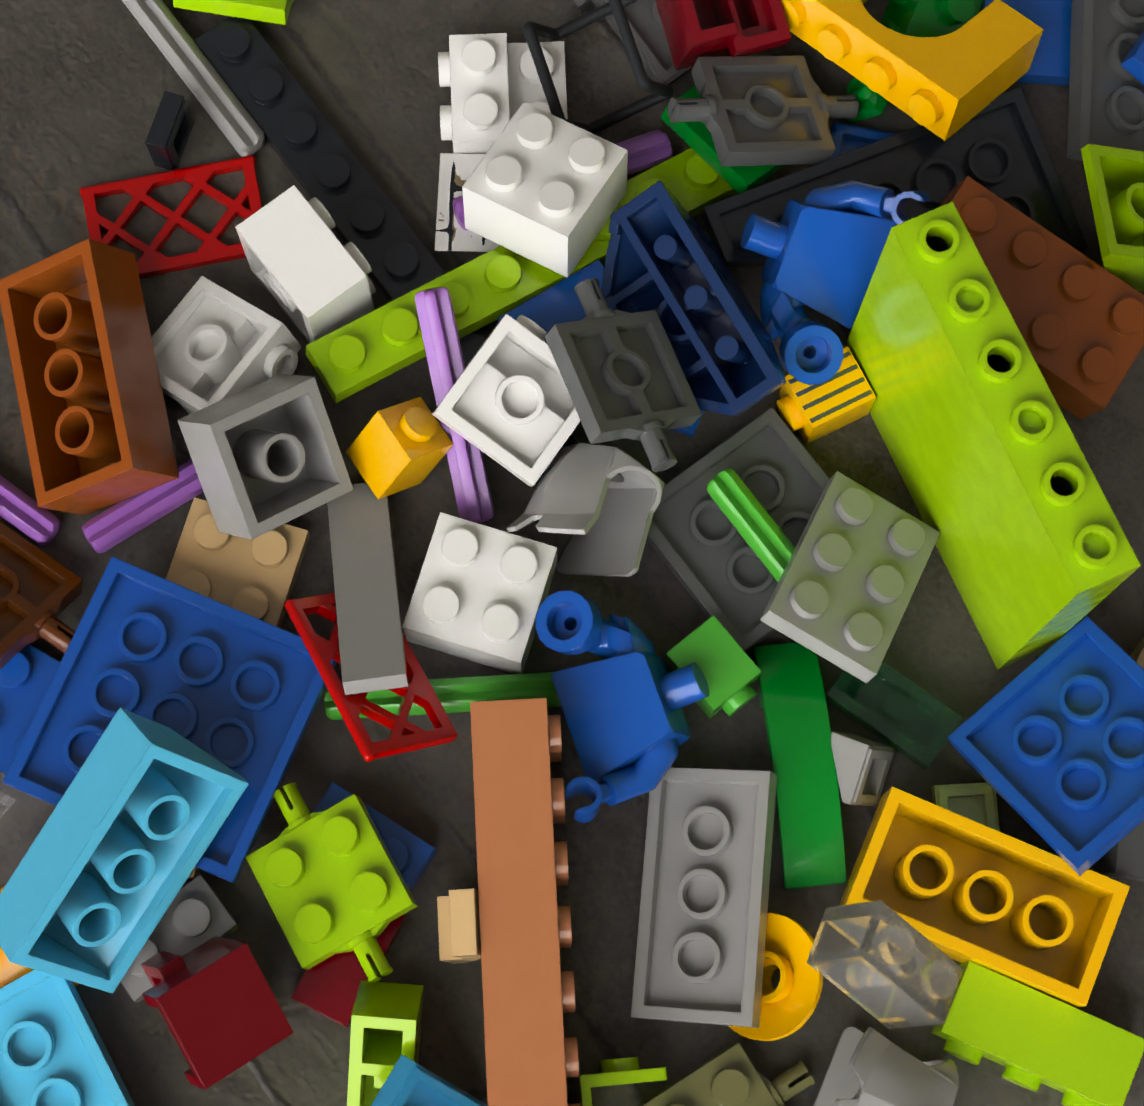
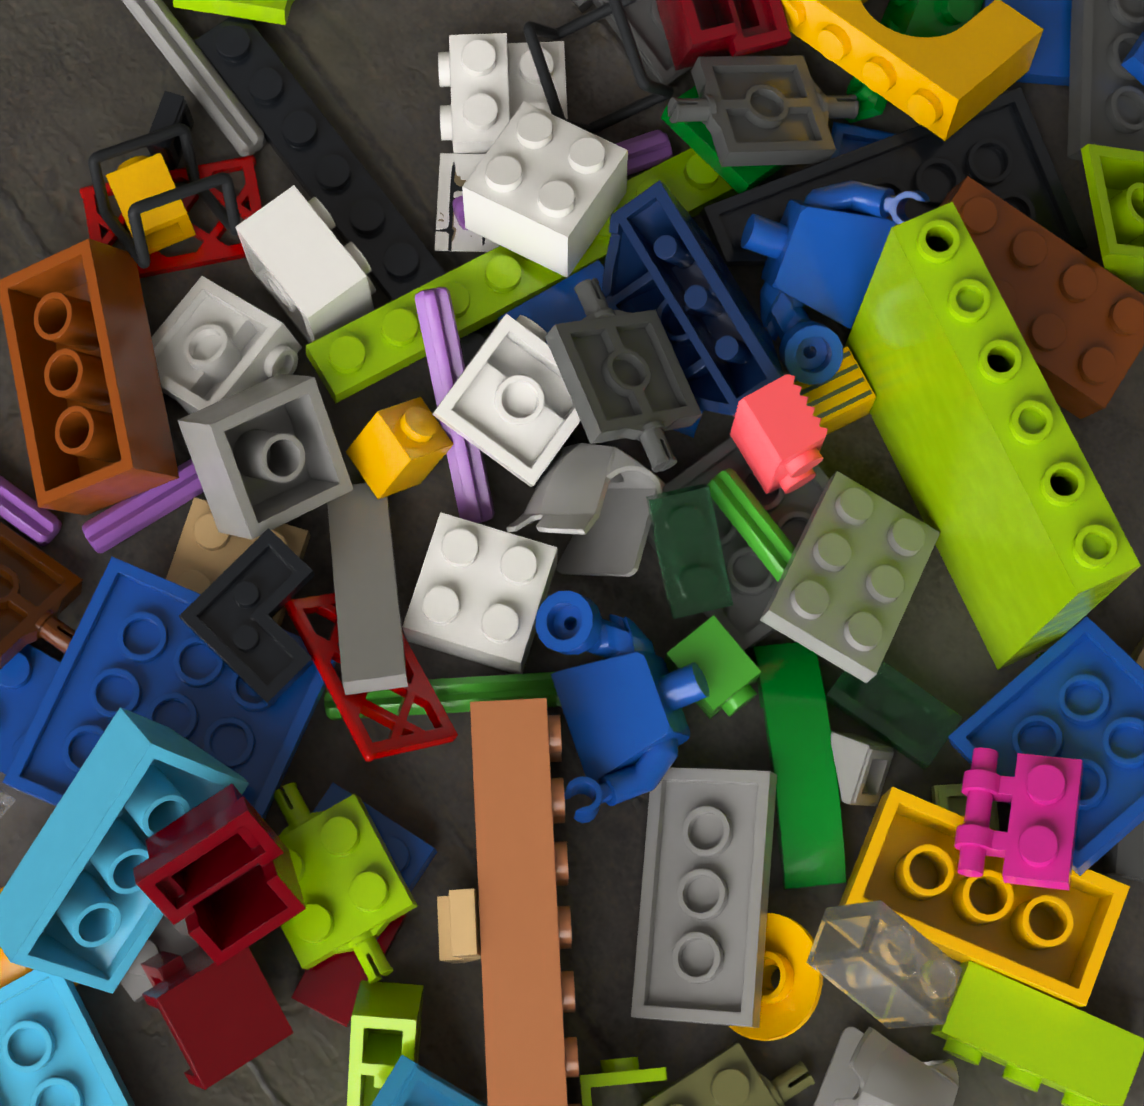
(137, 245): none -> black piece
(141, 179): none -> yellow brick
(221, 874): none -> dark red plate
(238, 614): none -> black plate
(689, 550): none -> clear green plate
(779, 435): none -> coral brick
(1041, 818): none -> dark pink plate

